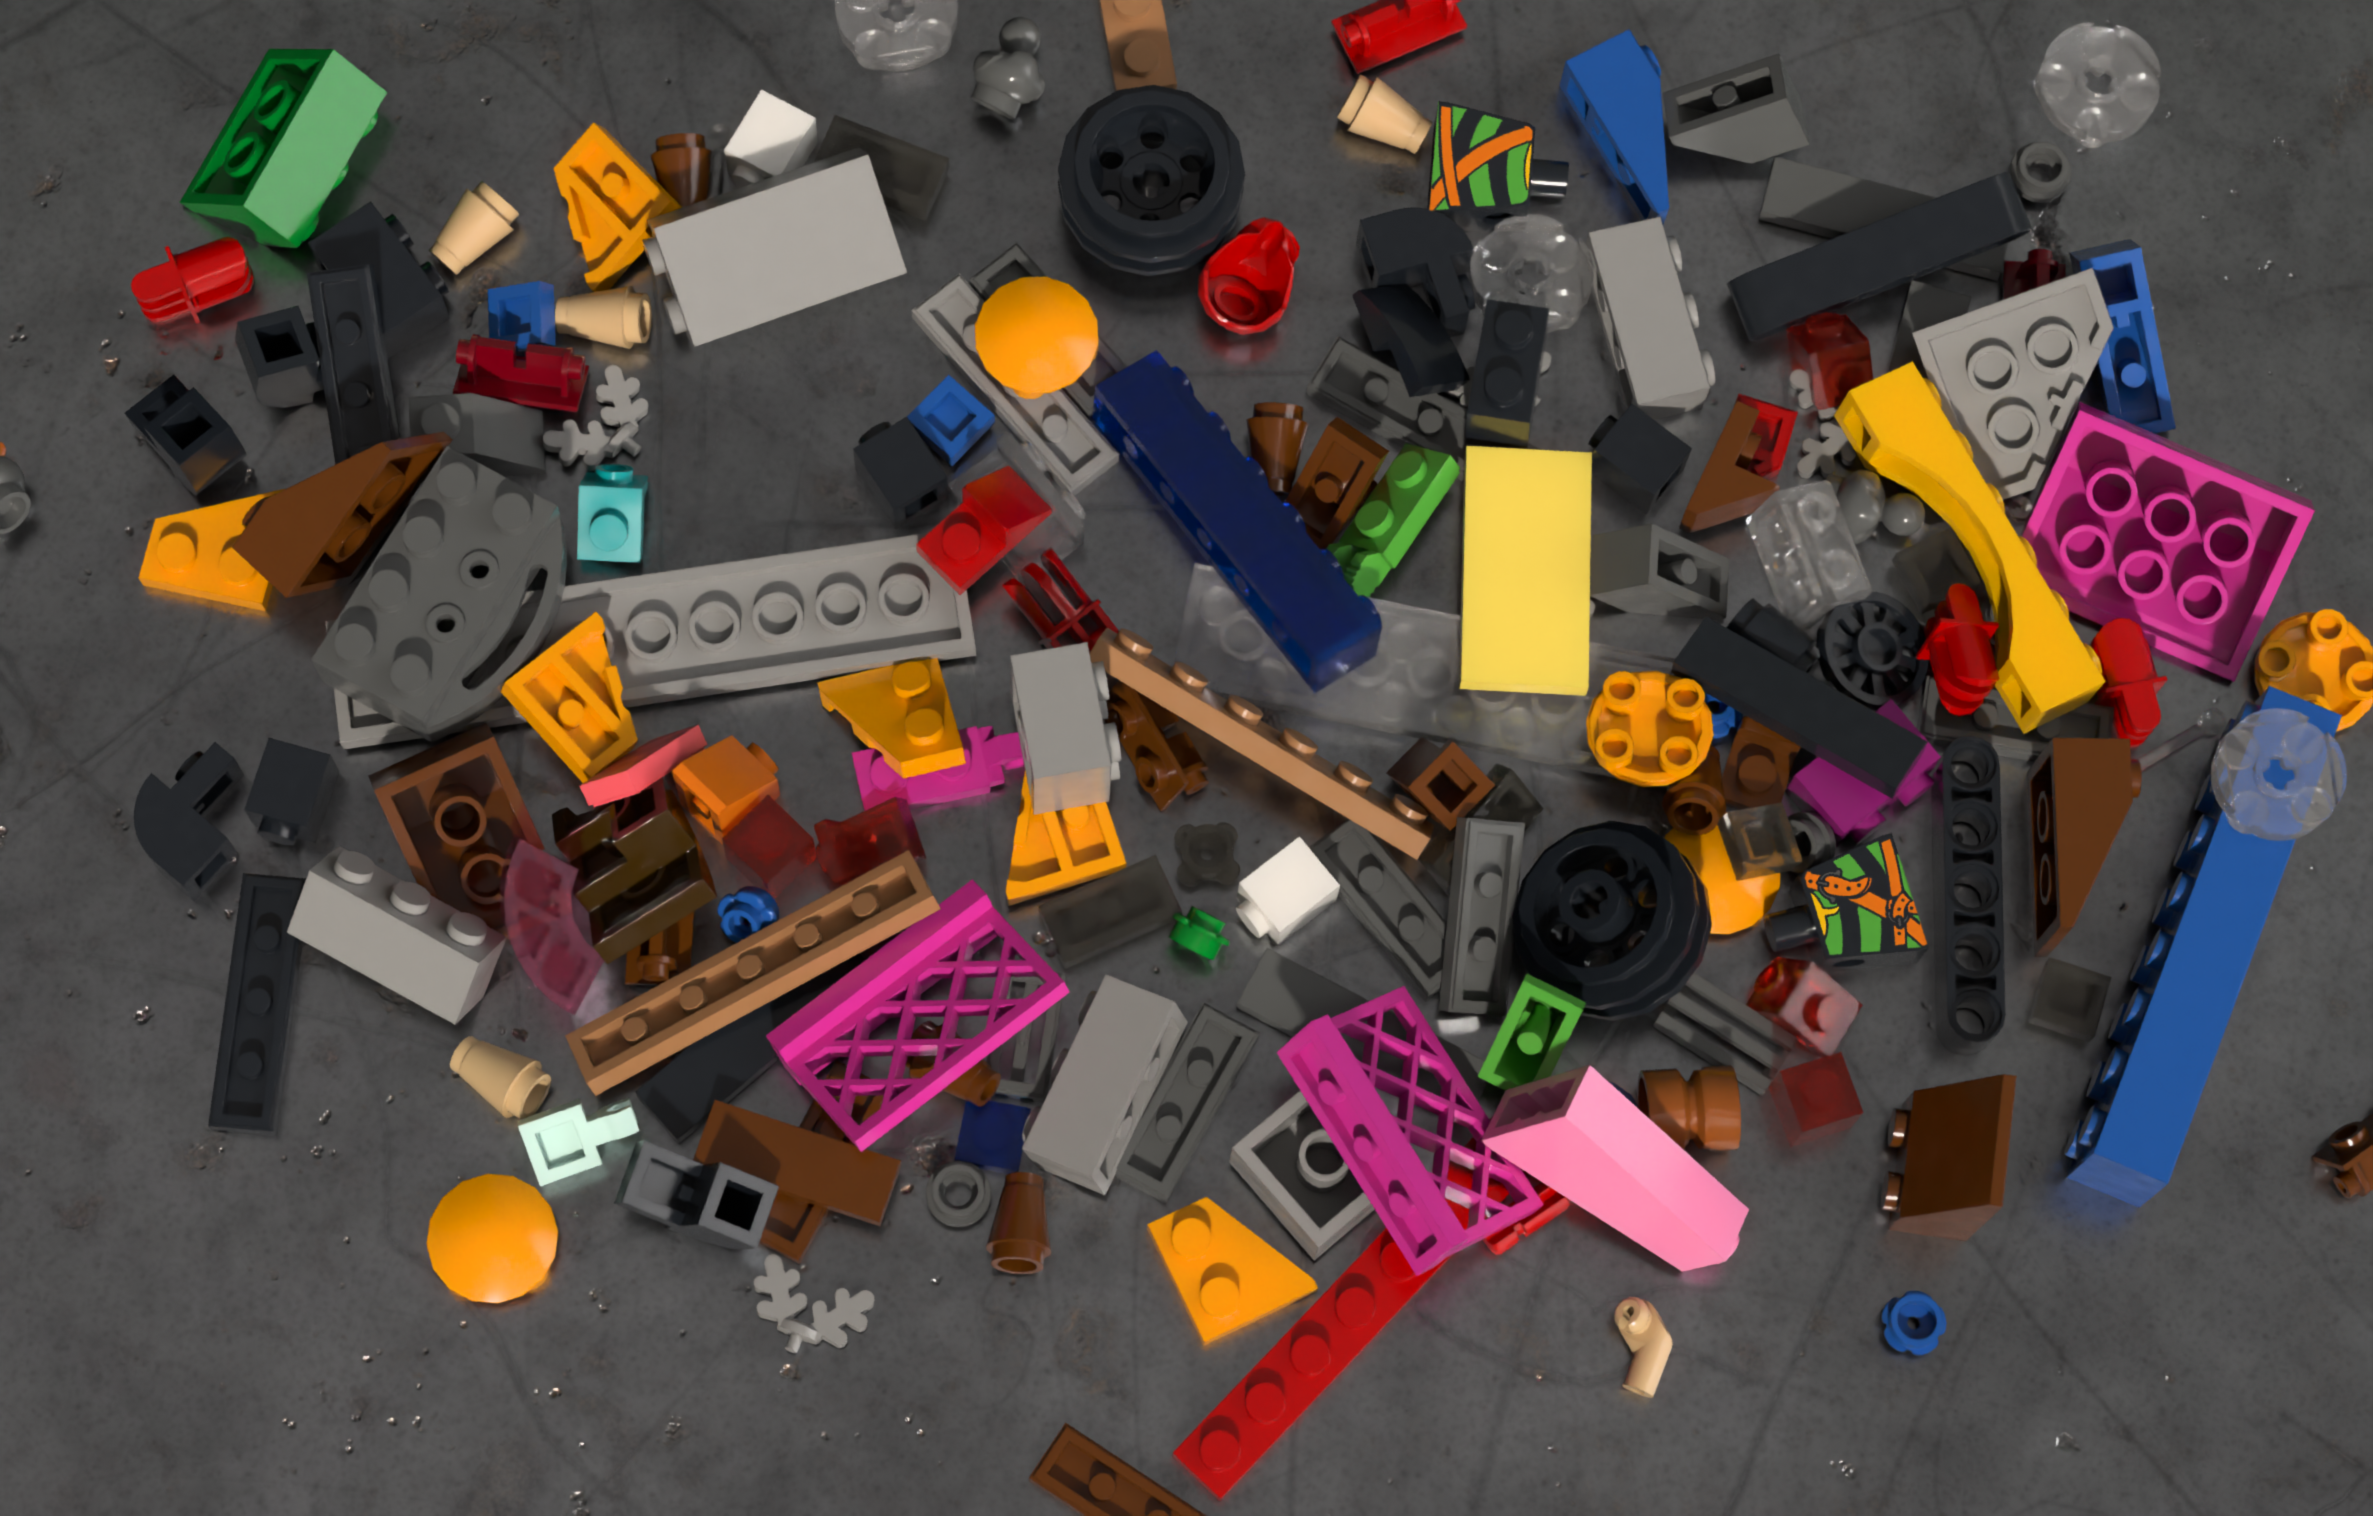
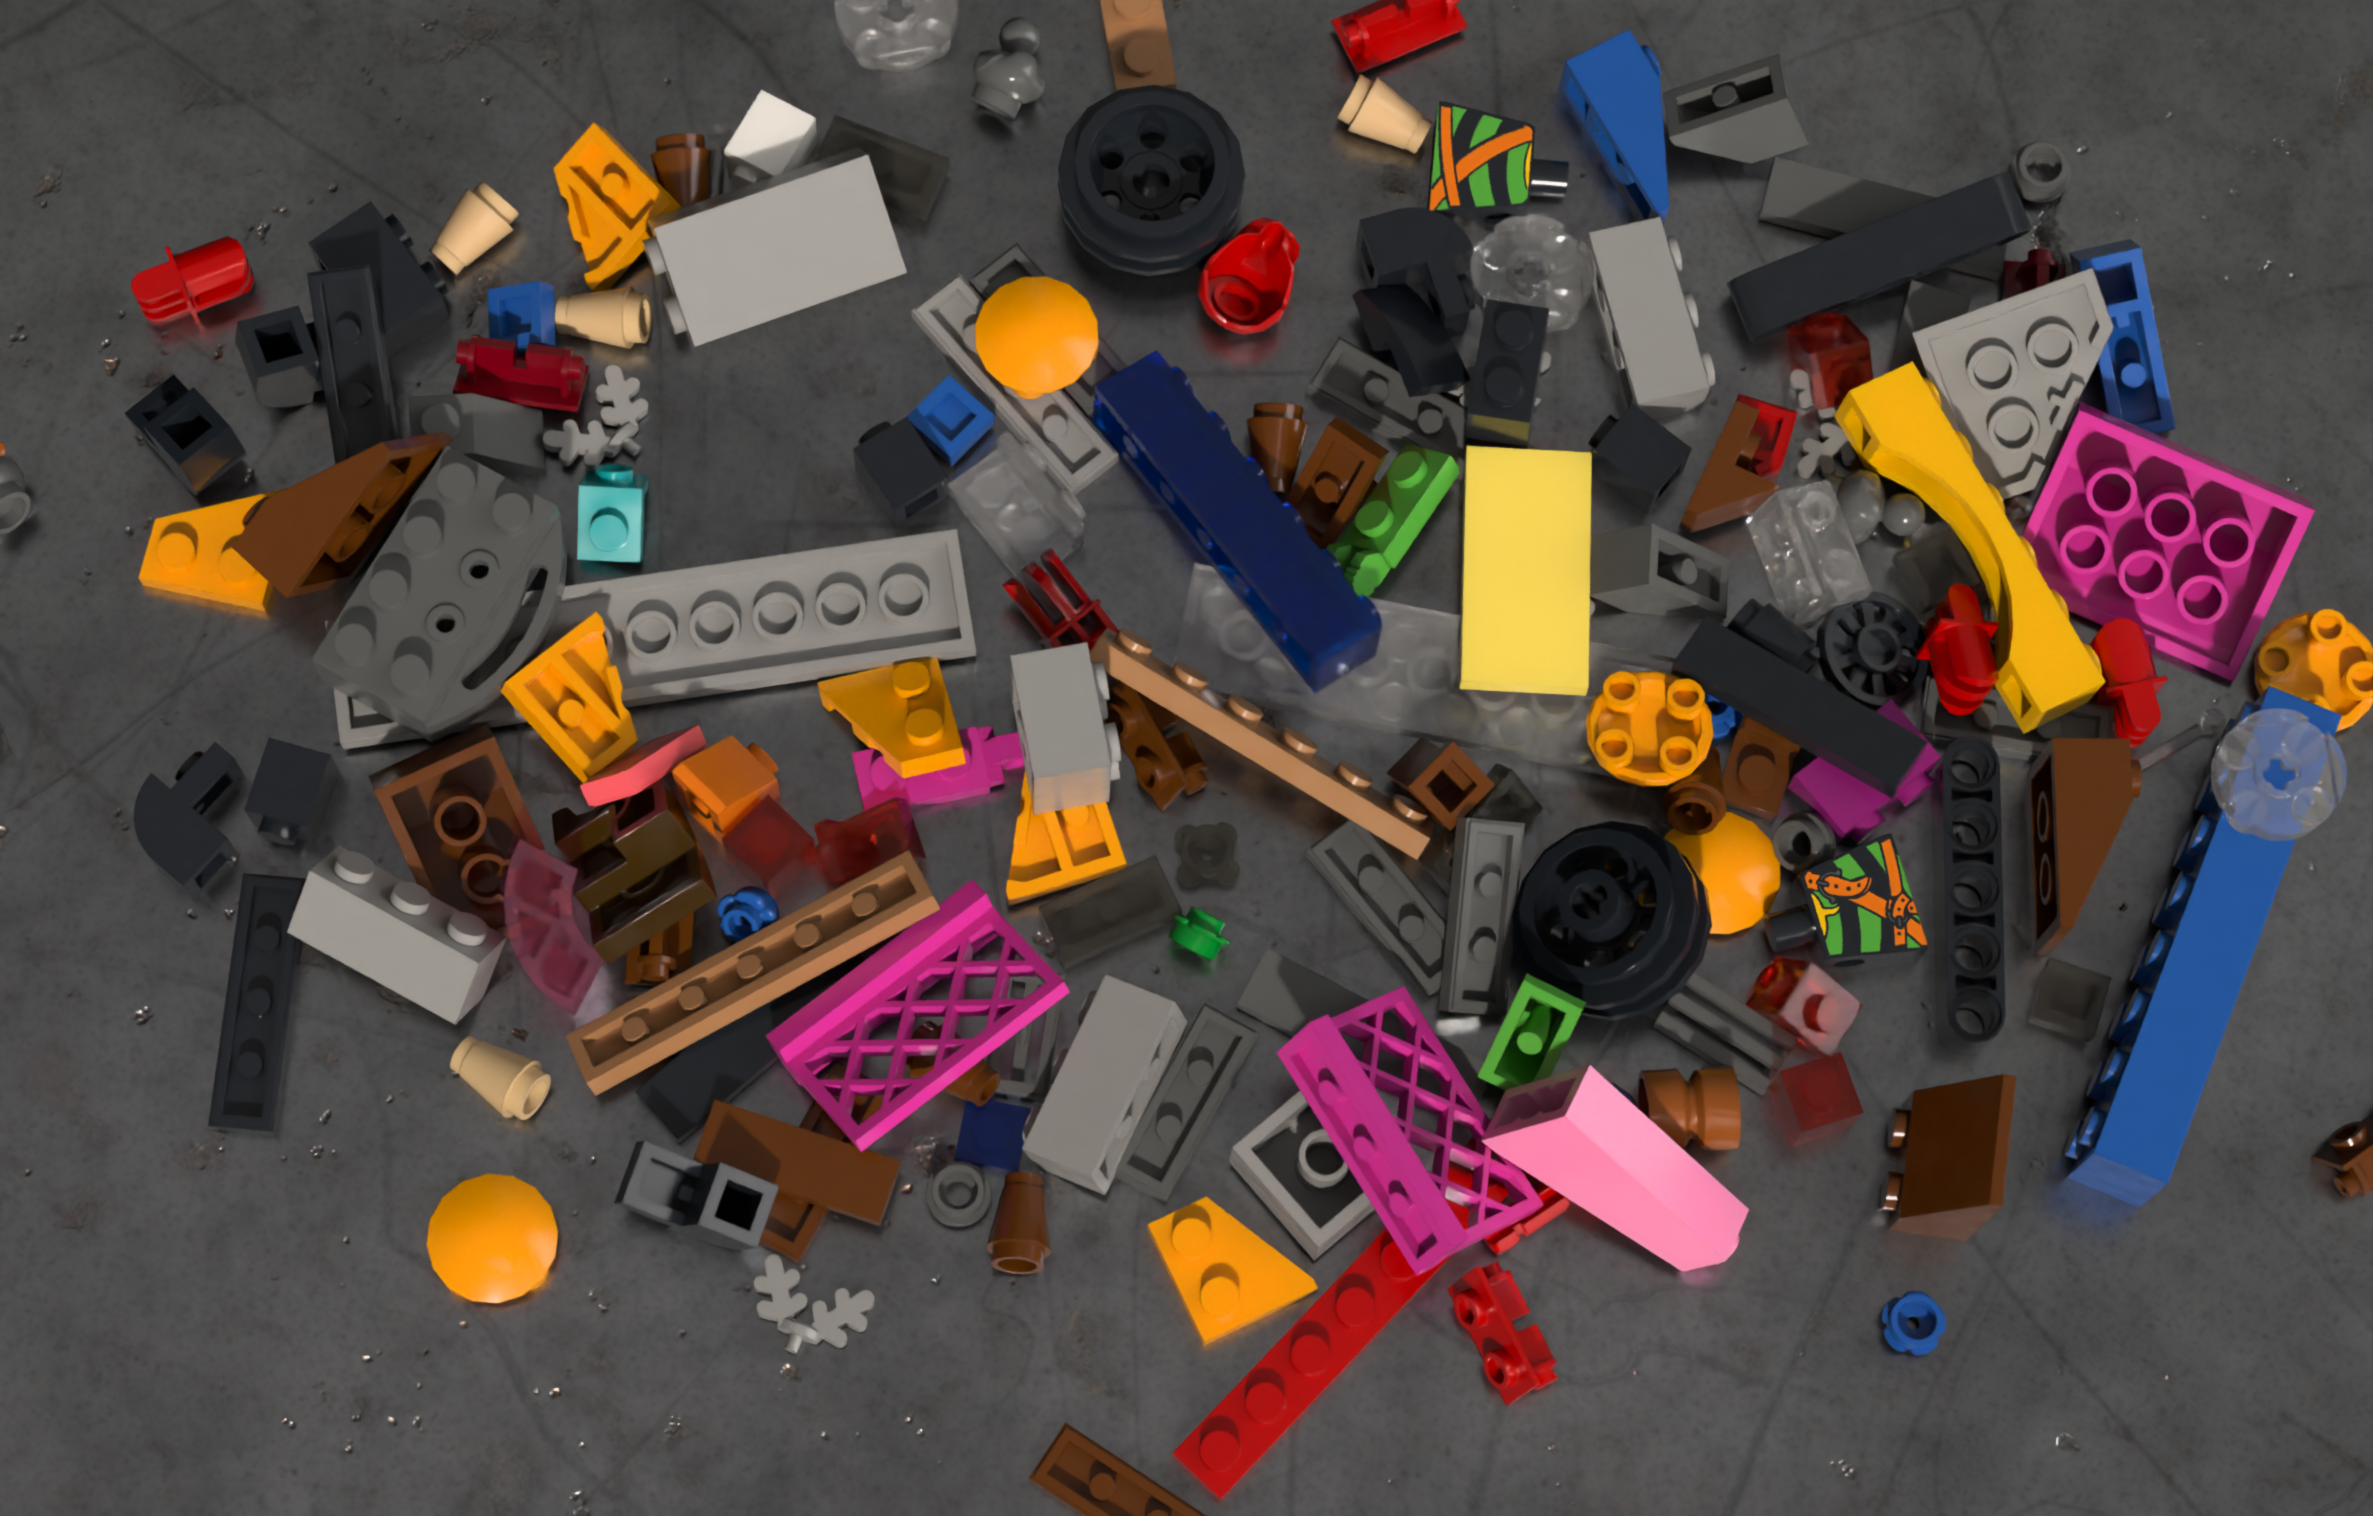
(285, 146): green slope -> none
(566, 1140): light aqua plate -> none
(983, 528): red slope -> none
(1286, 893): white brick -> none
(1512, 1360): none -> red hinge
(1647, 1340): tan arm -> none
(1759, 841): clear smoke plate -> none
(2091, 115): clear plate -> none

